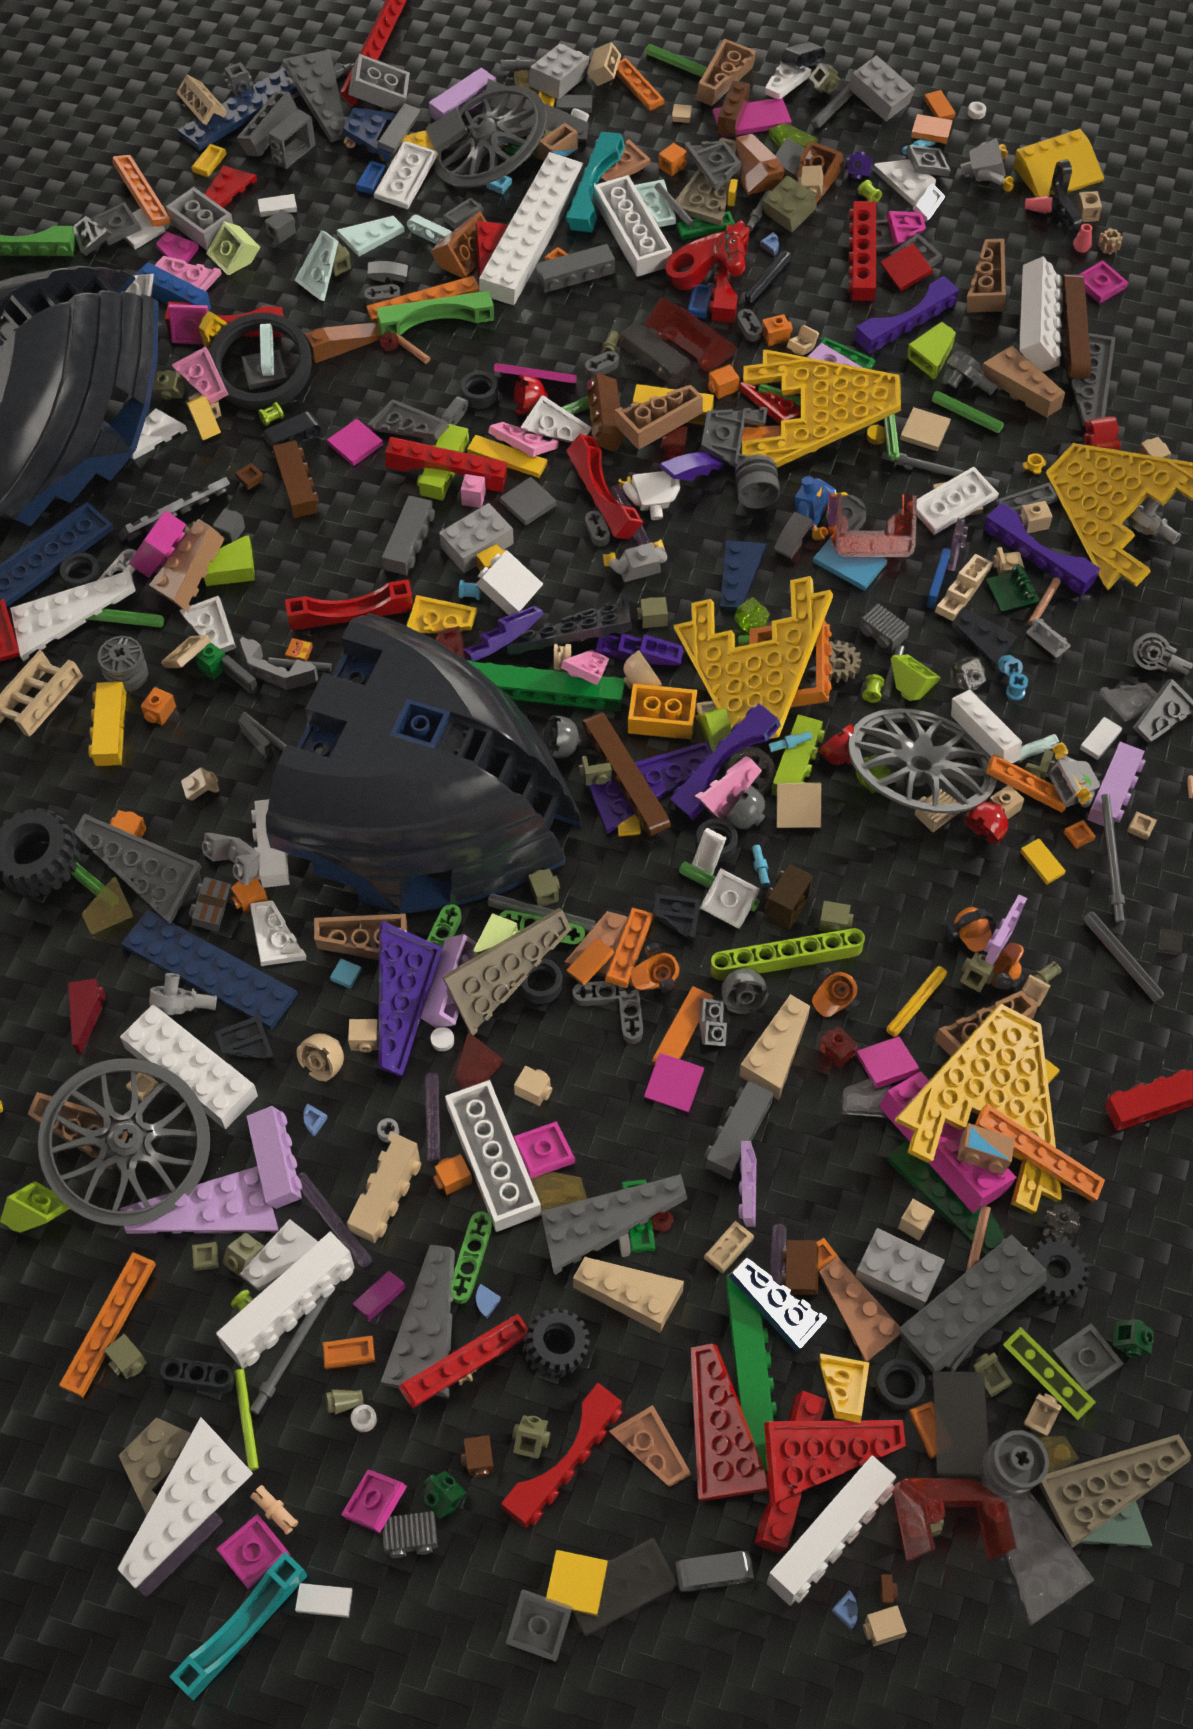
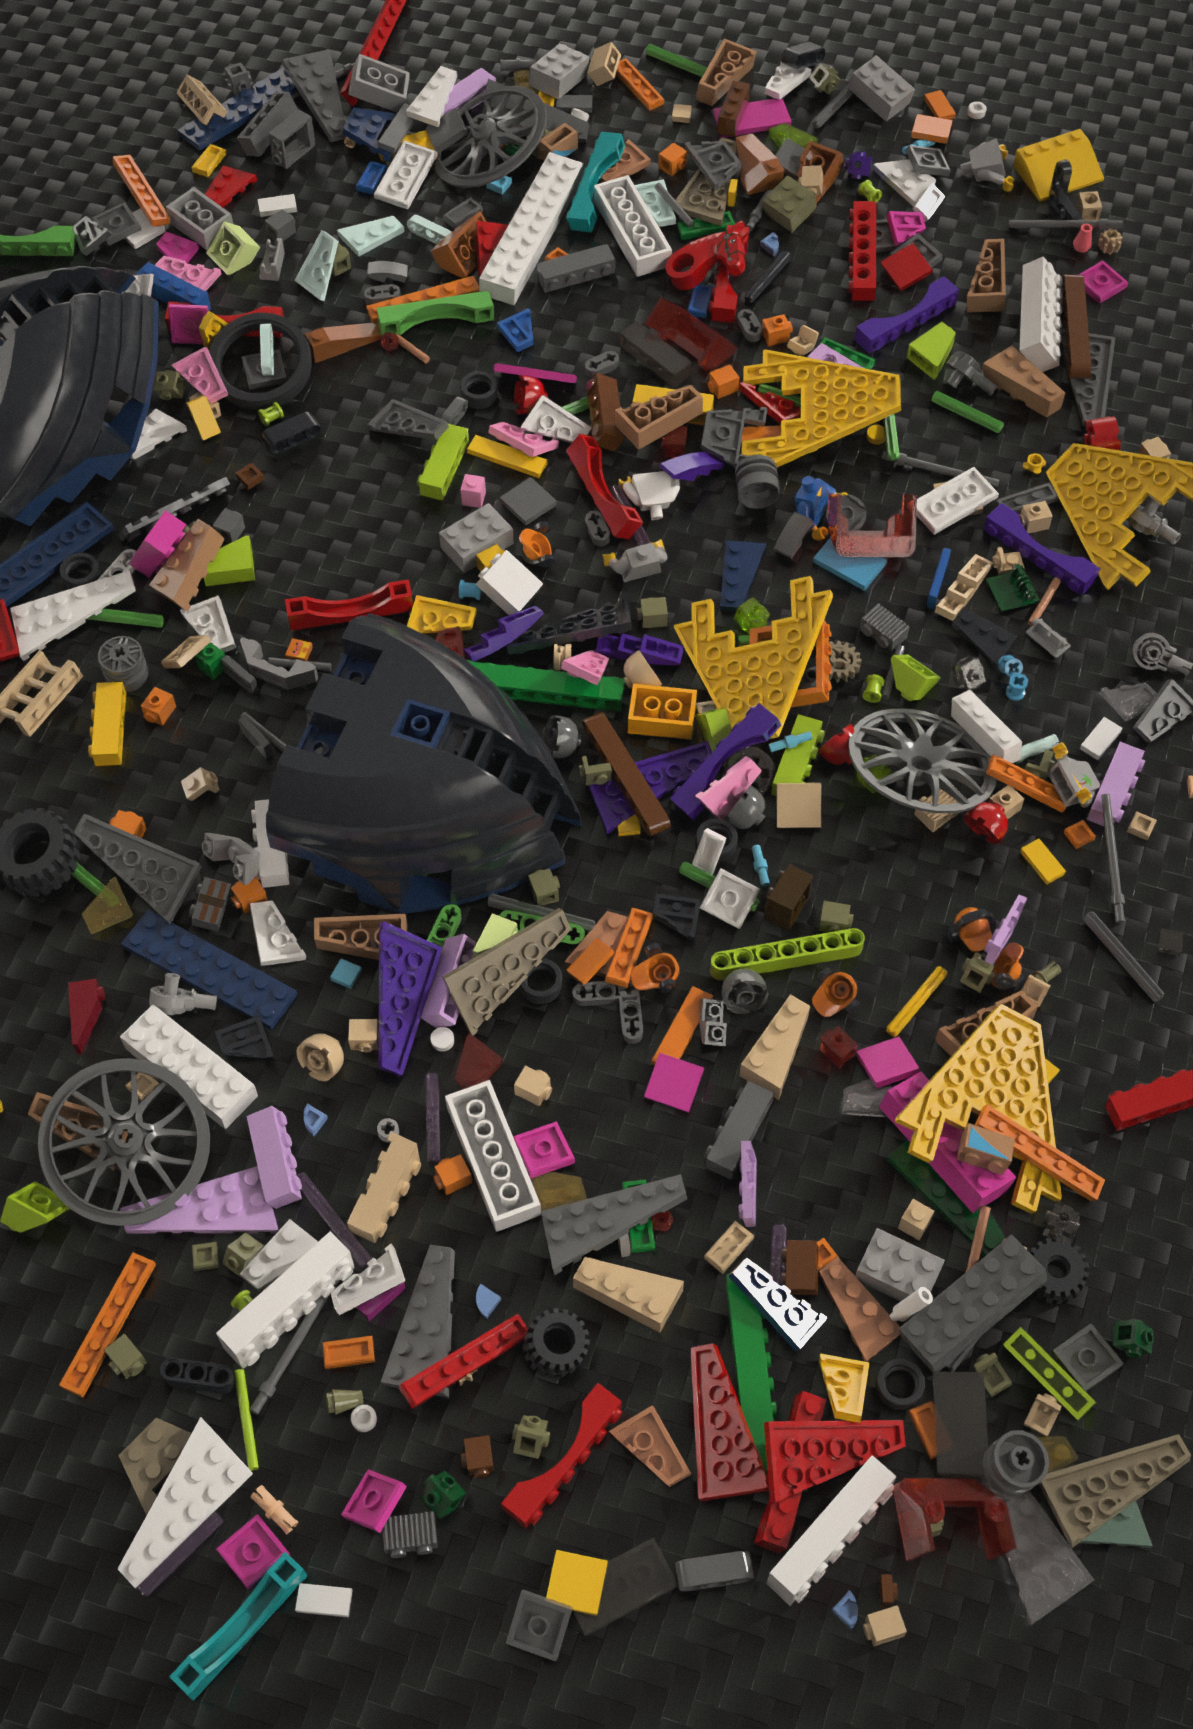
(272, 261): none -> light grey hinge
(295, 479): reddish brown brick -> none
(355, 442): dark pink tile -> none
(374, 1280): none -> white wing
(408, 535): dark grey brick -> none
(410, 455): red arch -> none
(432, 99): none -> white wing
(468, 1256): bright green beam -> none
(517, 330): none -> blue wing
(536, 547): none -> orange cap
(611, 342): olive pin -> none
(911, 1305): none -> white cylinder
(925, 429): tan tile -> none
(958, 541): clear purple wing -> none
(1039, 204): coral cone -> none
(1103, 224): none -> dark grey bar

